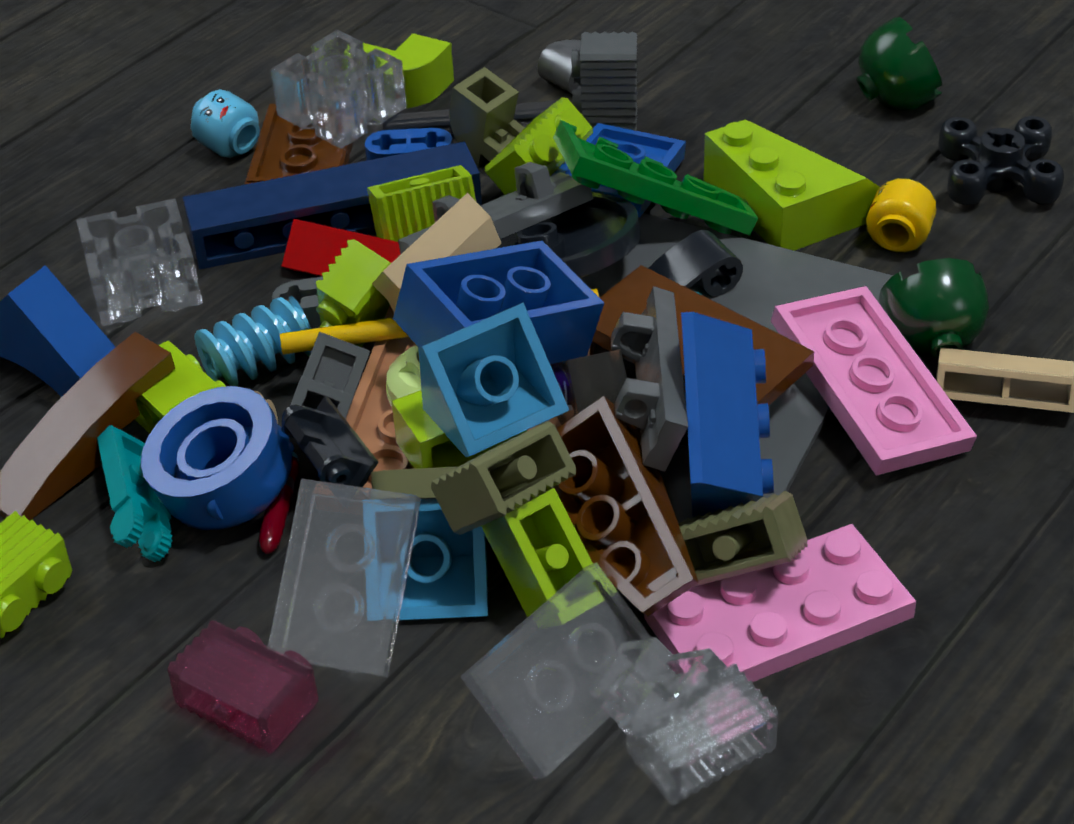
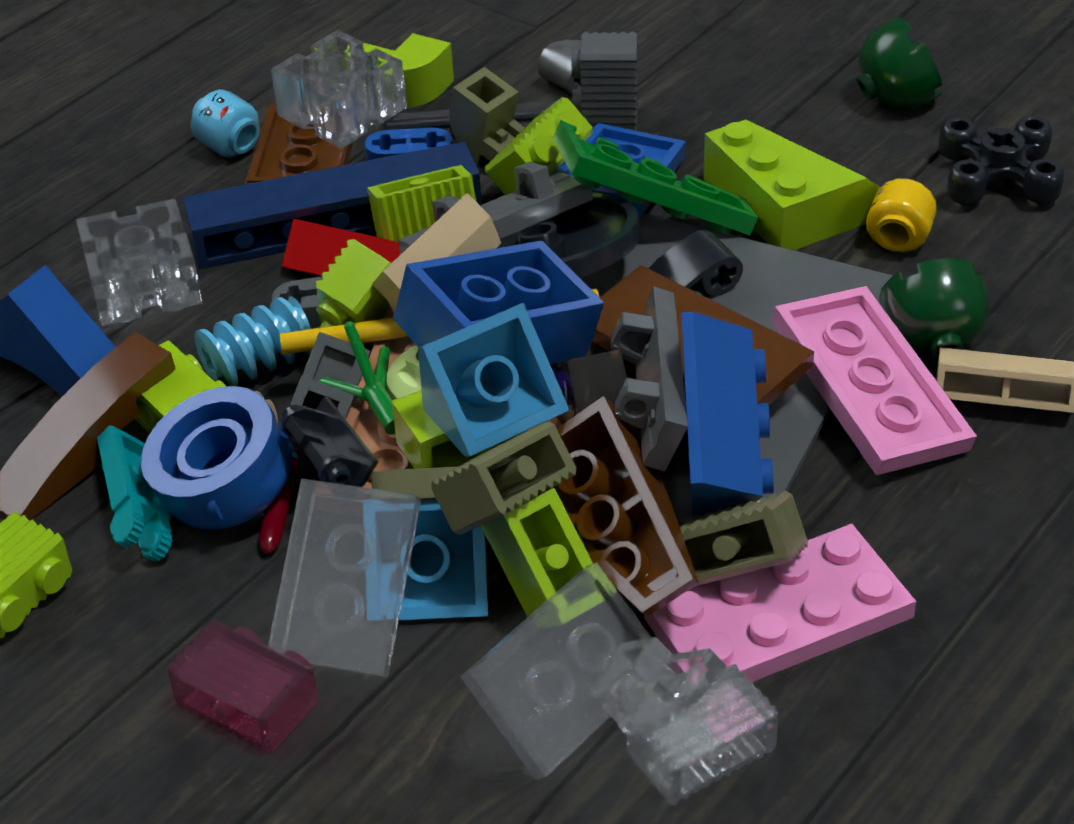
(374, 390): none -> green plant

